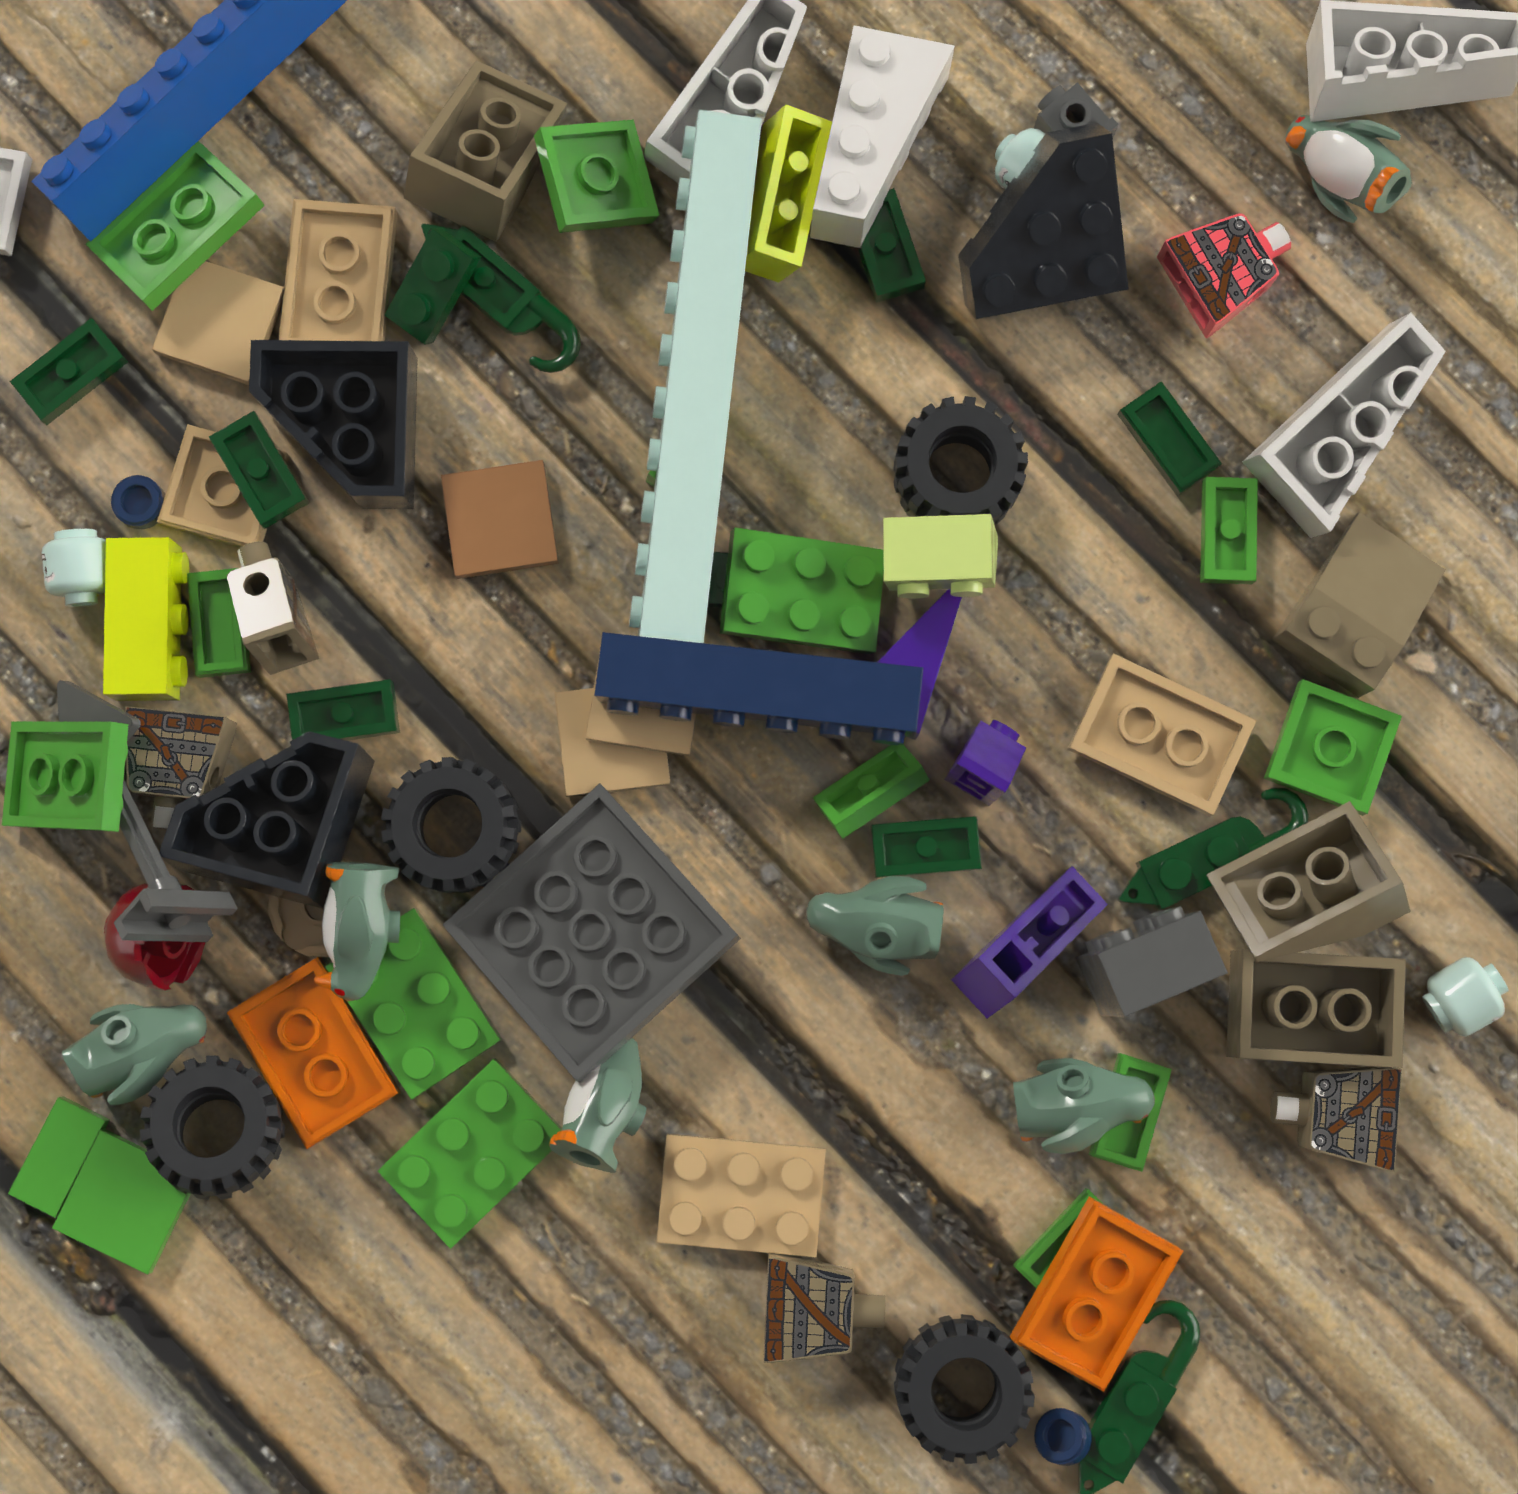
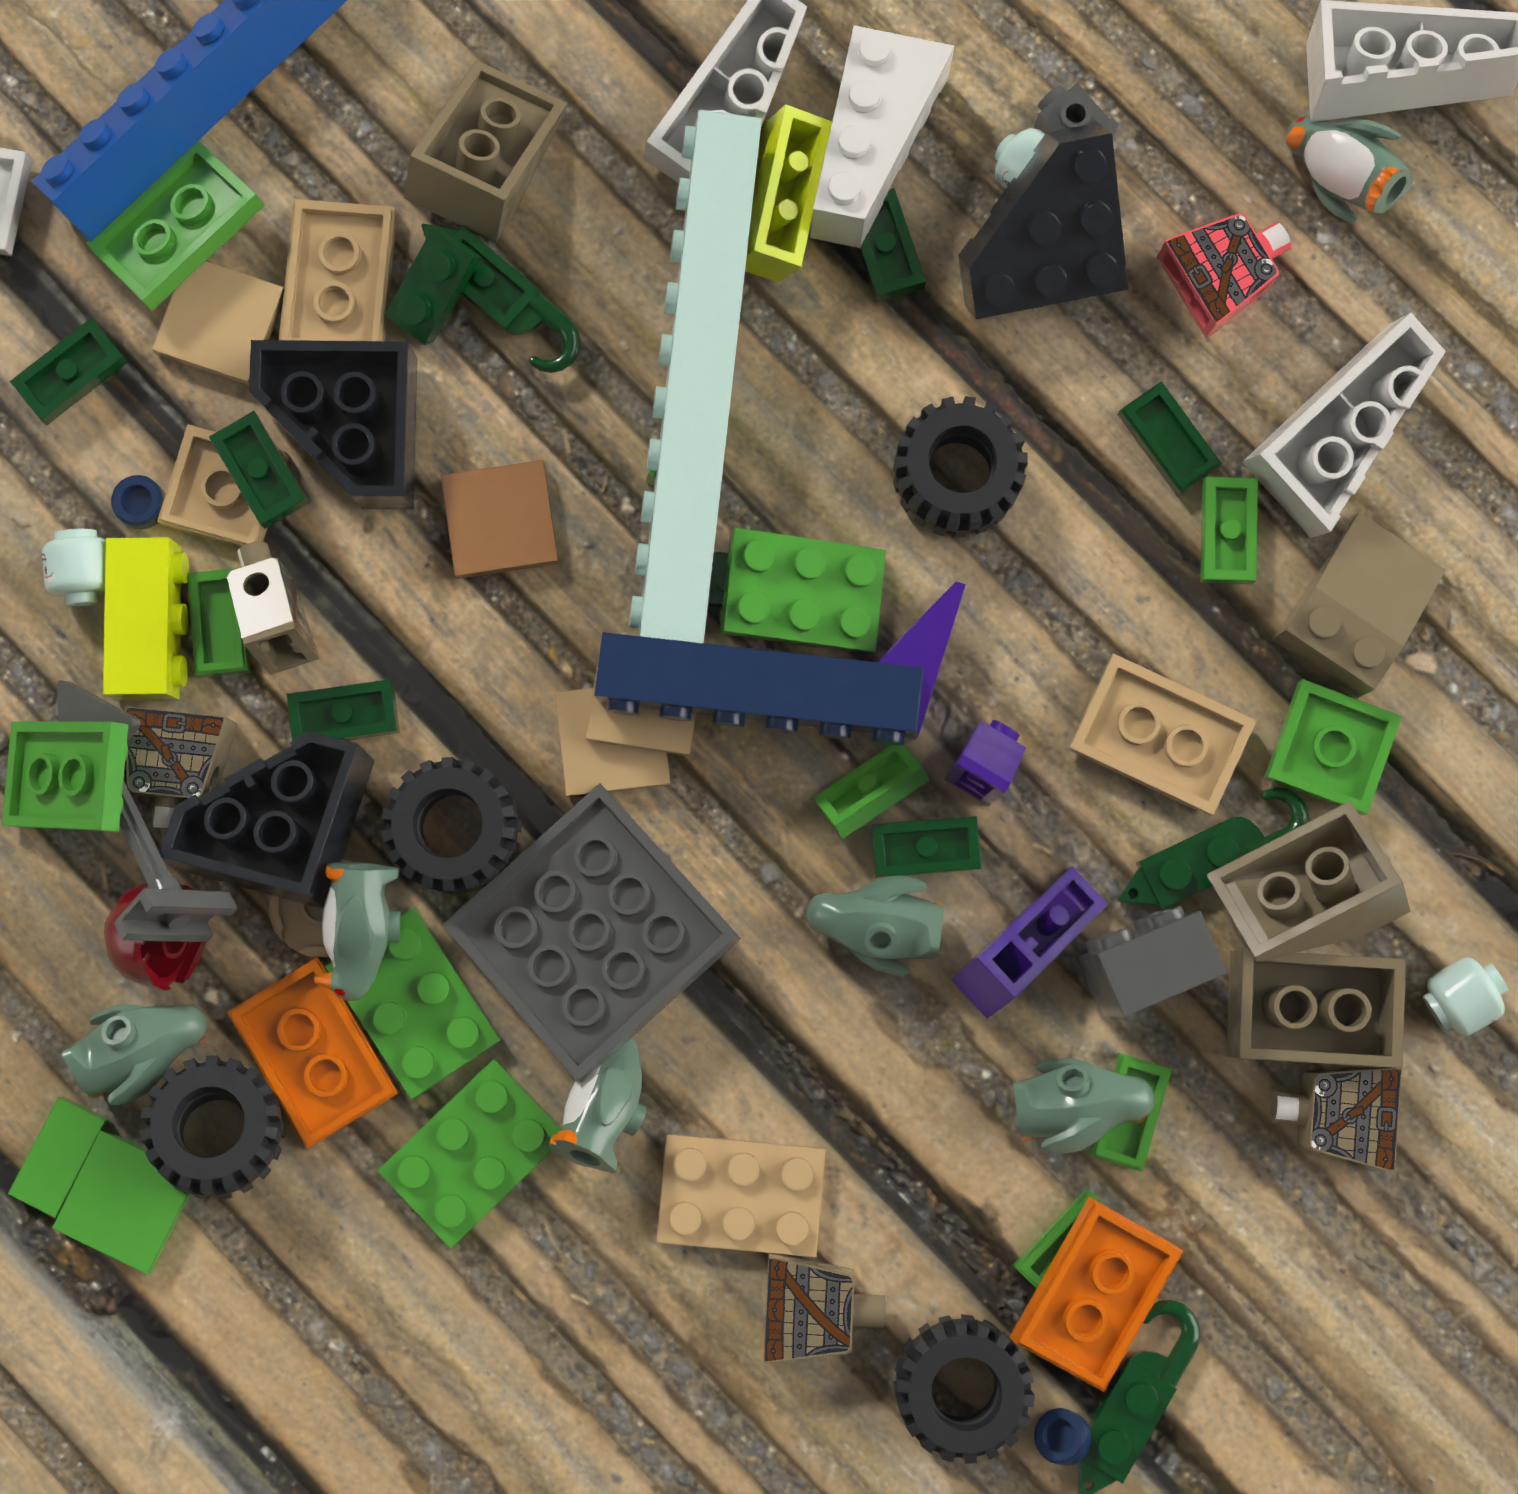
(596, 175): bright green plate -> none
(940, 554): yellowish green slope -> none

